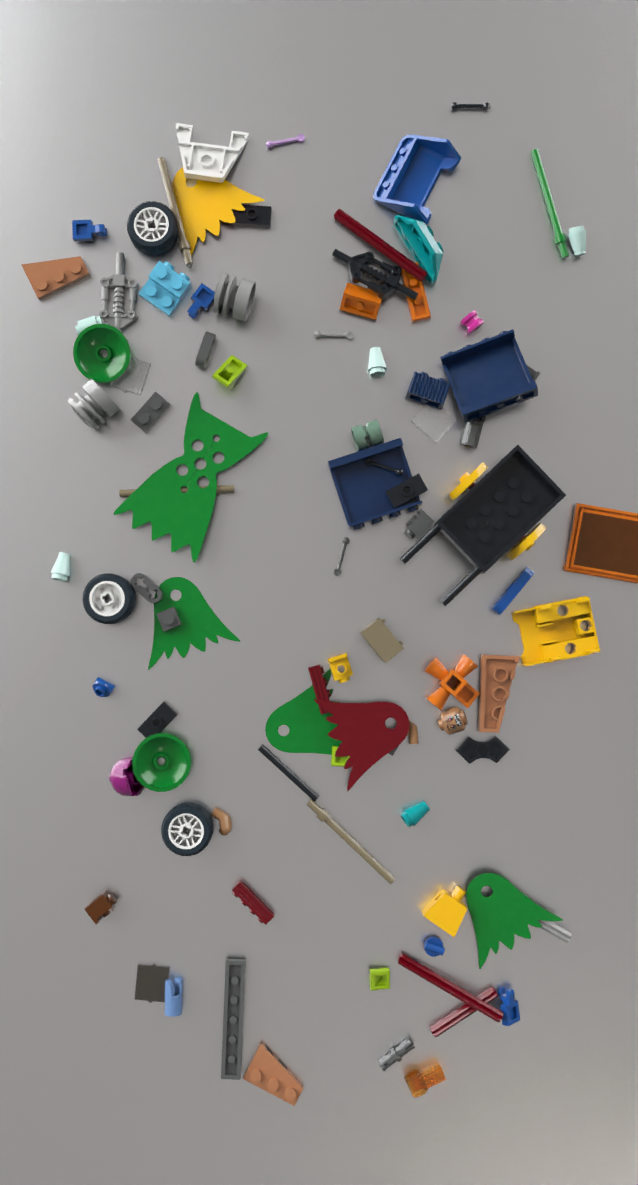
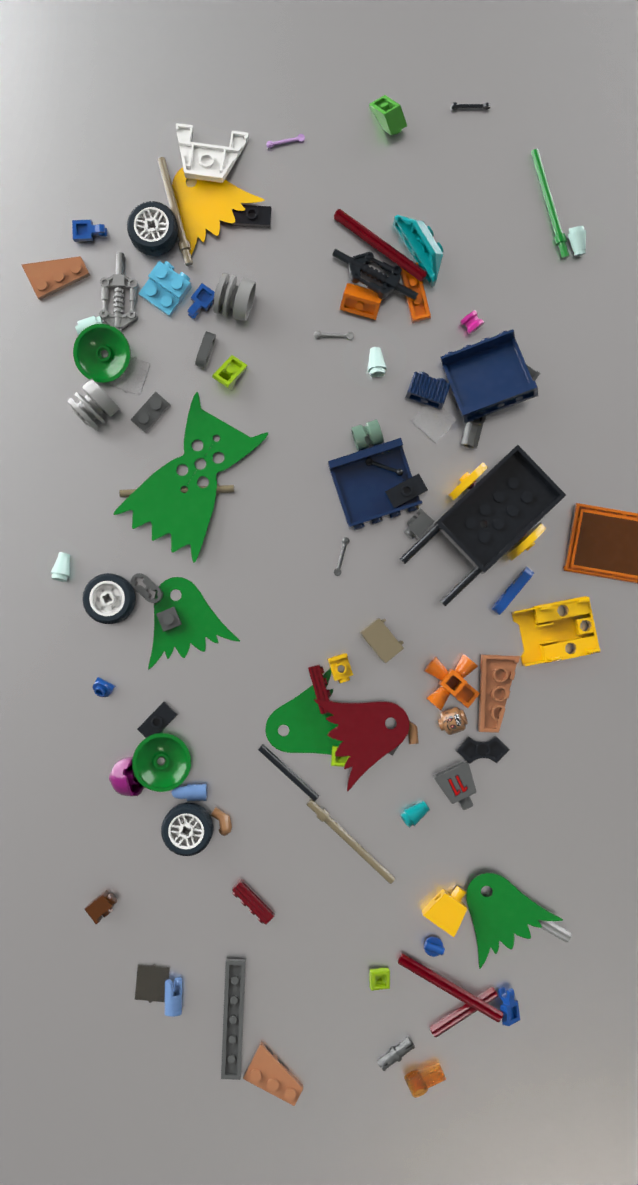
(191, 792): none -> medium blue hinge
(388, 115): none -> bright green slope
(414, 173): blue windscreen -> none
(457, 784): none -> dark grey torso

